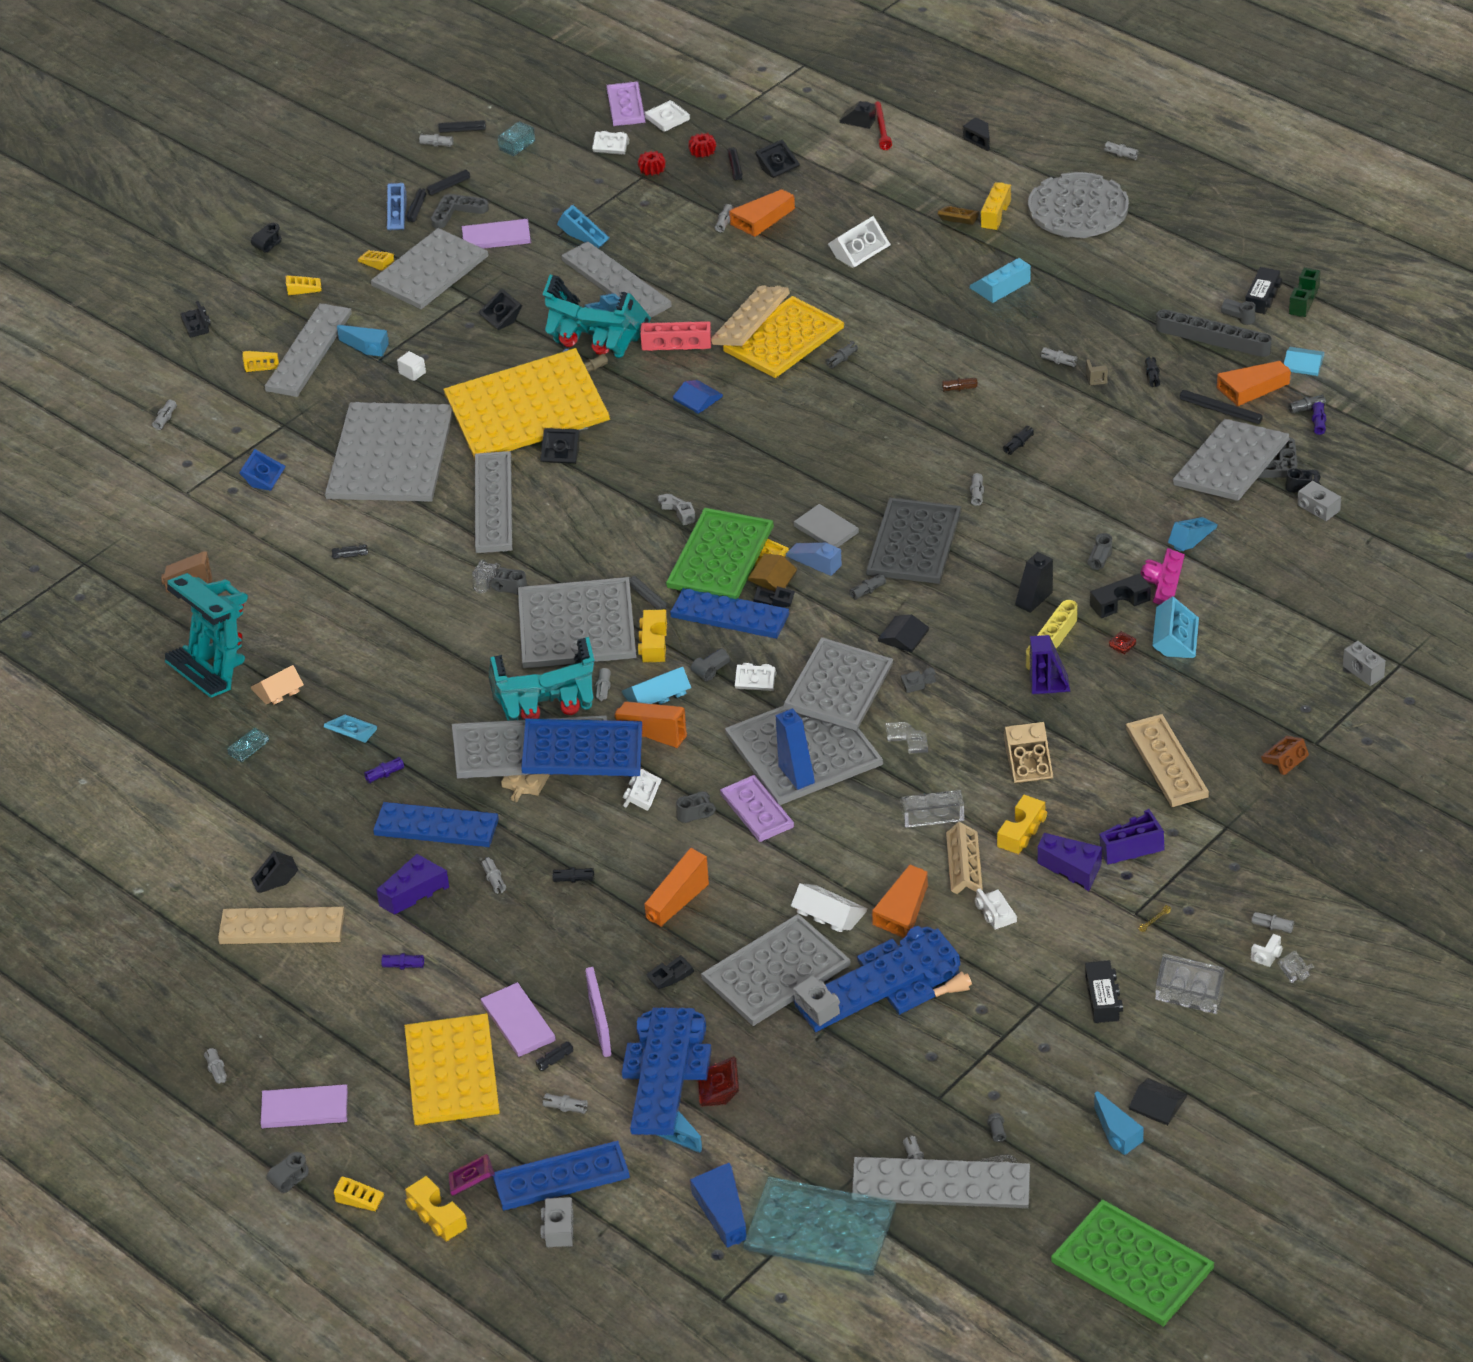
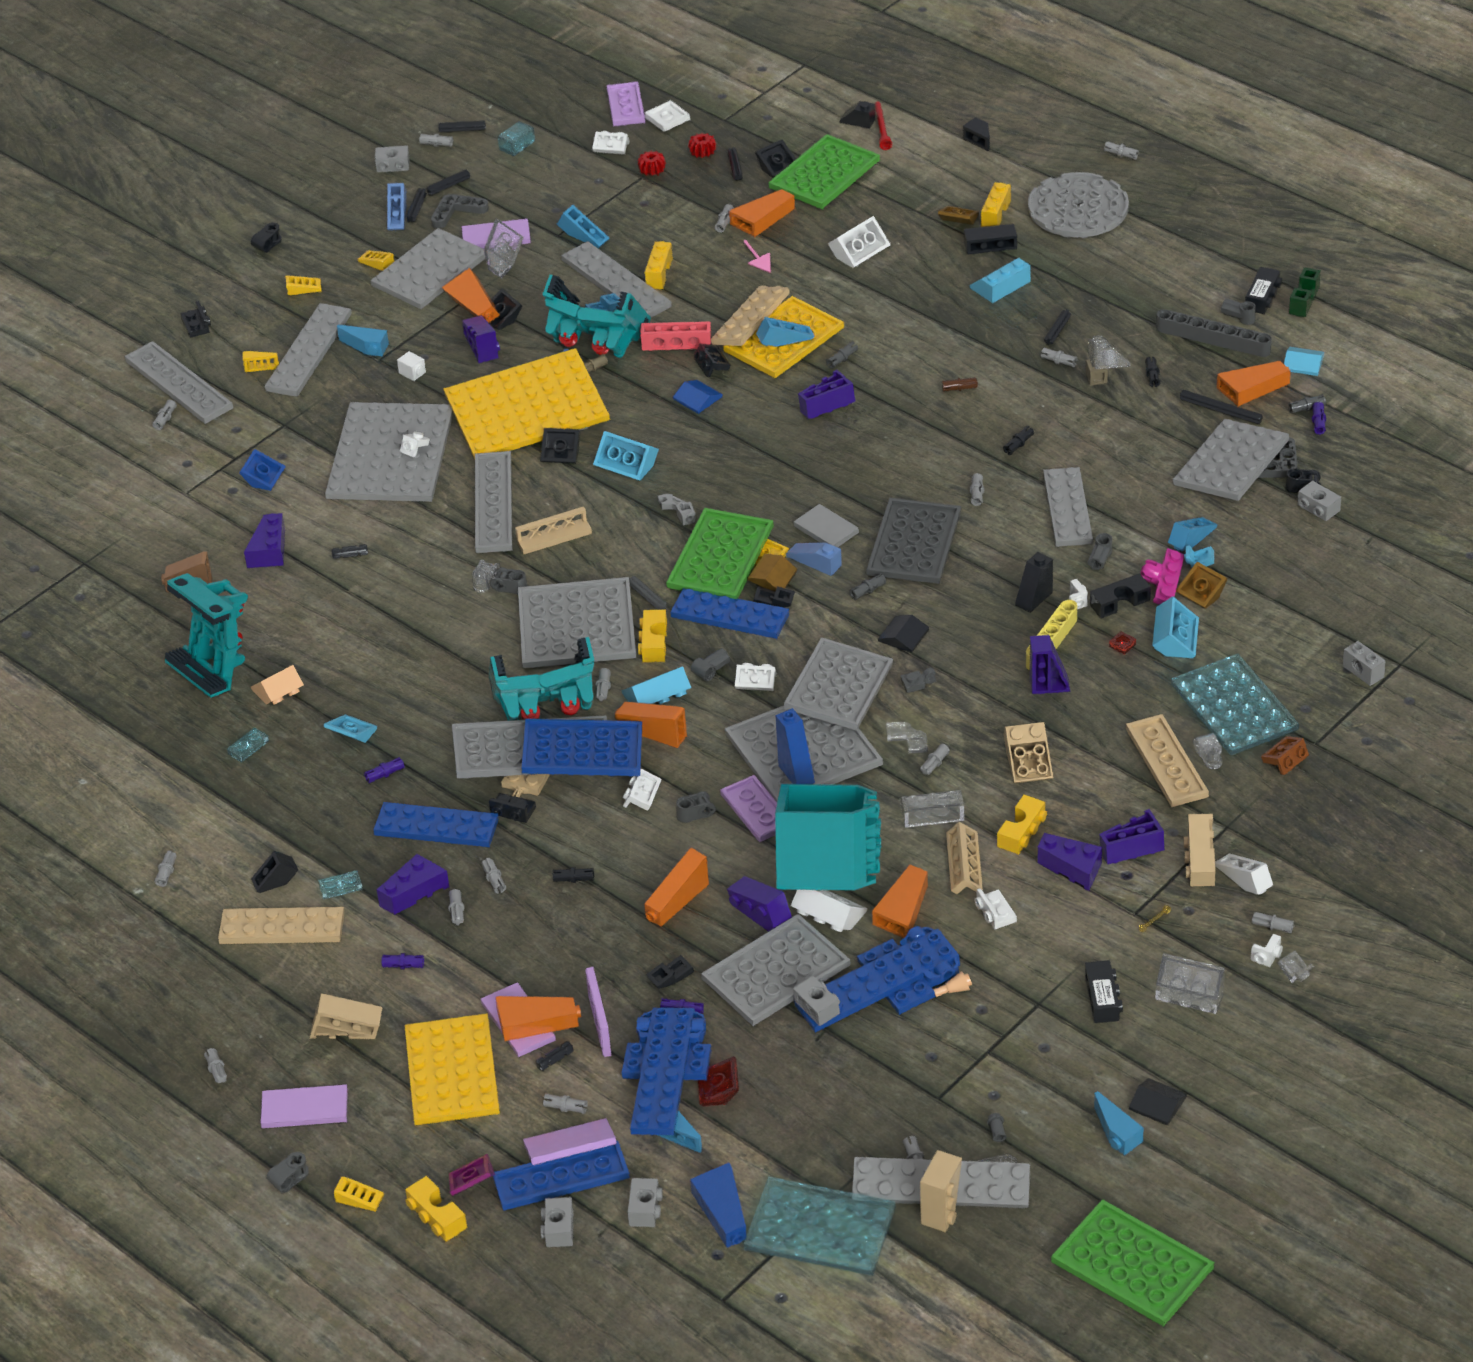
(165, 869): none -> light grey axle
(179, 382): none -> light grey plate
(267, 543): none -> dark purple wedge
(340, 884): none -> clear light blue plate
(345, 1018): none -> tan wedge
(392, 158): none -> light grey brick
(411, 443): none -> white bracket
(456, 906): none -> light grey axle
(471, 295): none -> orange slope
(481, 338): none -> dark purple wedge
(502, 248): none -> clear slope
(512, 807): none -> black bracket
(535, 1015): none -> orange slope
(553, 534): none -> tan fence
(569, 1141): none -> lavender tile
(625, 456): none -> medium azure slope
(643, 1202): none -> light grey brick
(659, 261): none -> yellow arch
(682, 1003): none -> dark purple pin
(710, 358): none -> black bracket
(760, 902): none -> dark purple wedge
(761, 262): none -> bright pink piece
(780, 332): none -> dark azure slope
(824, 171): none -> bright green plate
(826, 396): none -> dark purple wedge
(827, 837): none -> teal container
(935, 759): none -> light grey axle
(940, 1191): none -> tan wedge
(990, 239): none -> black brick
(1057, 327): none -> black axle
(1067, 506): none -> light grey plate
(1078, 593): none -> white bracket
(1105, 354): none -> clear slope
(1200, 850): none -> tan wedge
(1202, 585): none -> pearl gold slope
(1203, 556): none -> medium azure bracket
(1209, 750): none -> clear piece
(1234, 704): none -> clear light blue plate
(1247, 873): none -> white slope

